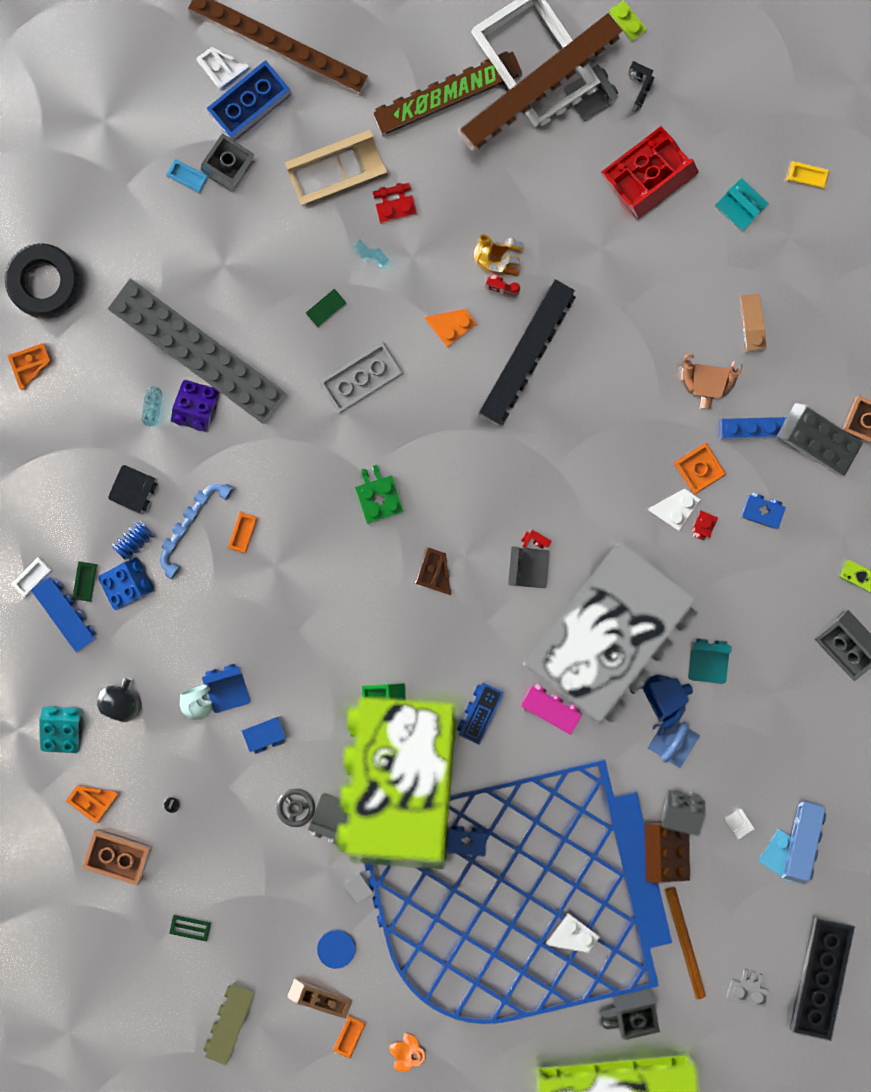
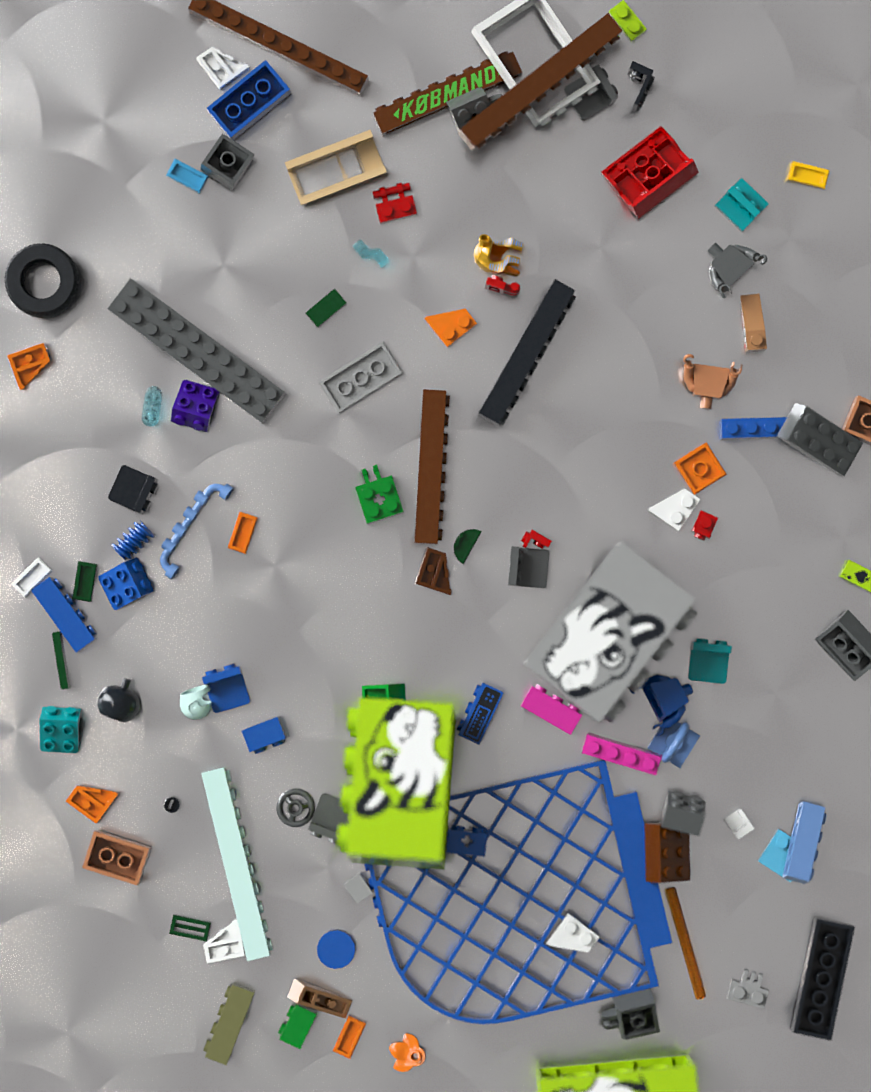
(61, 660): none -> dark green tile
(225, 945): none -> white wing
(236, 863): none -> light aqua brick
(297, 1026): none -> green brick
(430, 467): none -> reddish brown brick
(465, 543): none -> dark green tile
(468, 104): none -> dark grey hinge
(622, 753): none -> dark pink brick
(731, 265): none -> dark grey torso
(752, 513): blue brick -> none

